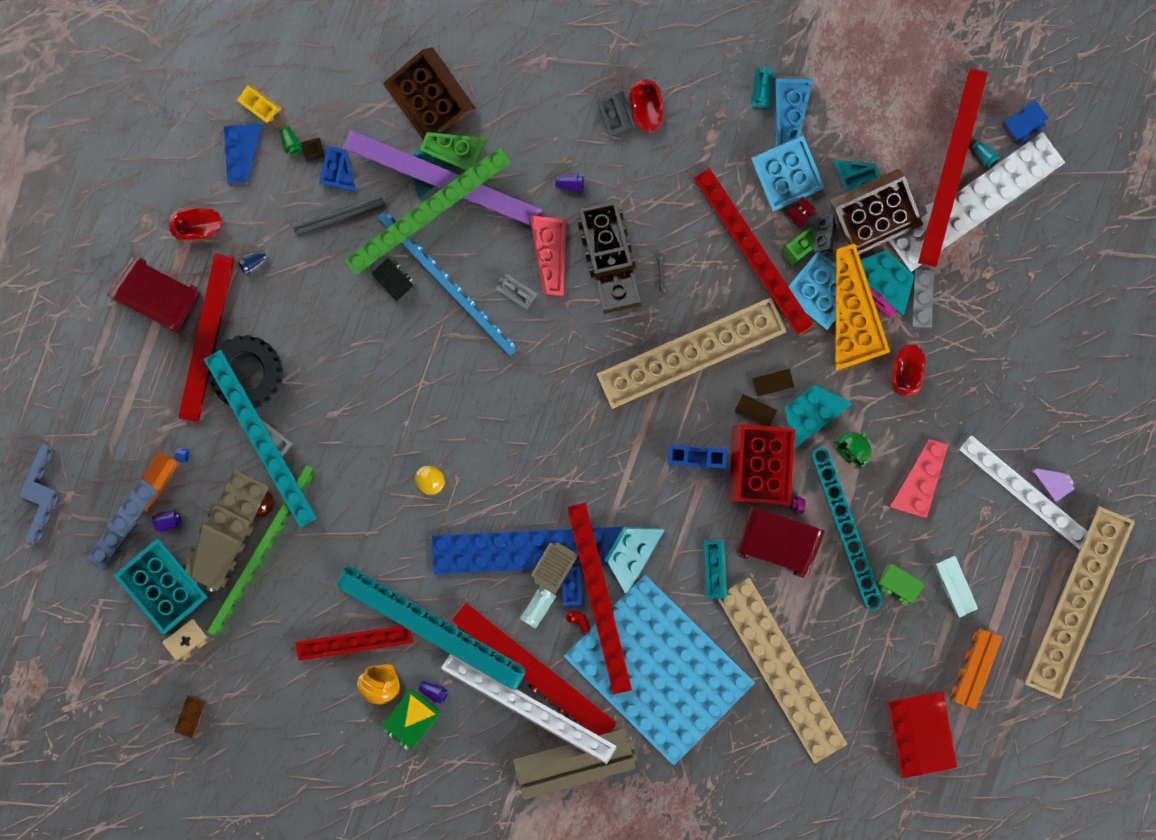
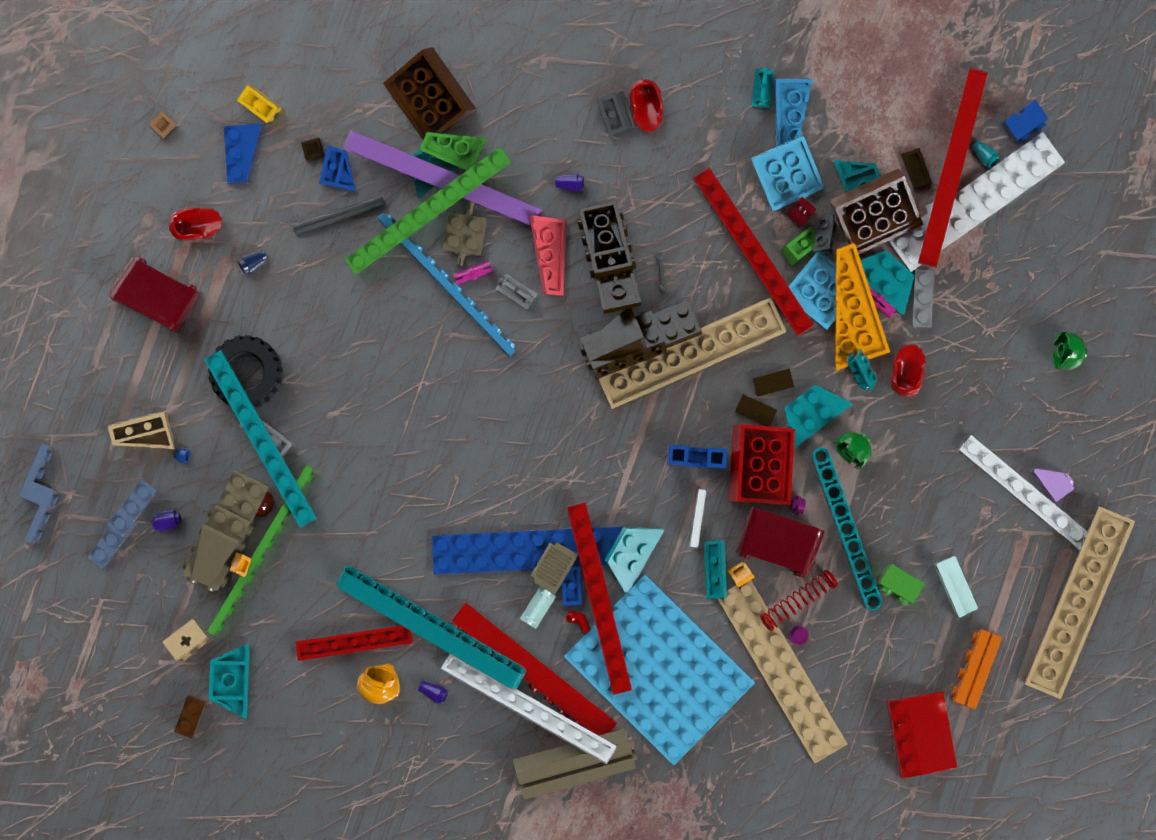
(143, 431): none -> tan wedge
(158, 474): orange panel -> none
(160, 586): teal slope -> none
(162, 124): none -> medium nougat plate
(206, 337): red beam -> none
(231, 680): none -> teal wing
(240, 564): none -> light orange plate
(290, 142): green cone -> none
(393, 279): pearl dark grey brick -> none
(410, 719): green brick -> none
(429, 480): yellow hair -> none
(465, 234): none -> dark tan plate
(472, 272): none -> dark pink pin
(637, 338): none -> wedge
(697, 518): none -> white tile
(741, 574): none -> light orange plate
(771, 623): none -> red piece
(798, 635): none -> magenta plate
(866, 377): none -> teal hinge
(916, 169): none -> dark brown tile
(919, 487): coral wing -> none
(1069, 351): none -> green cylinder

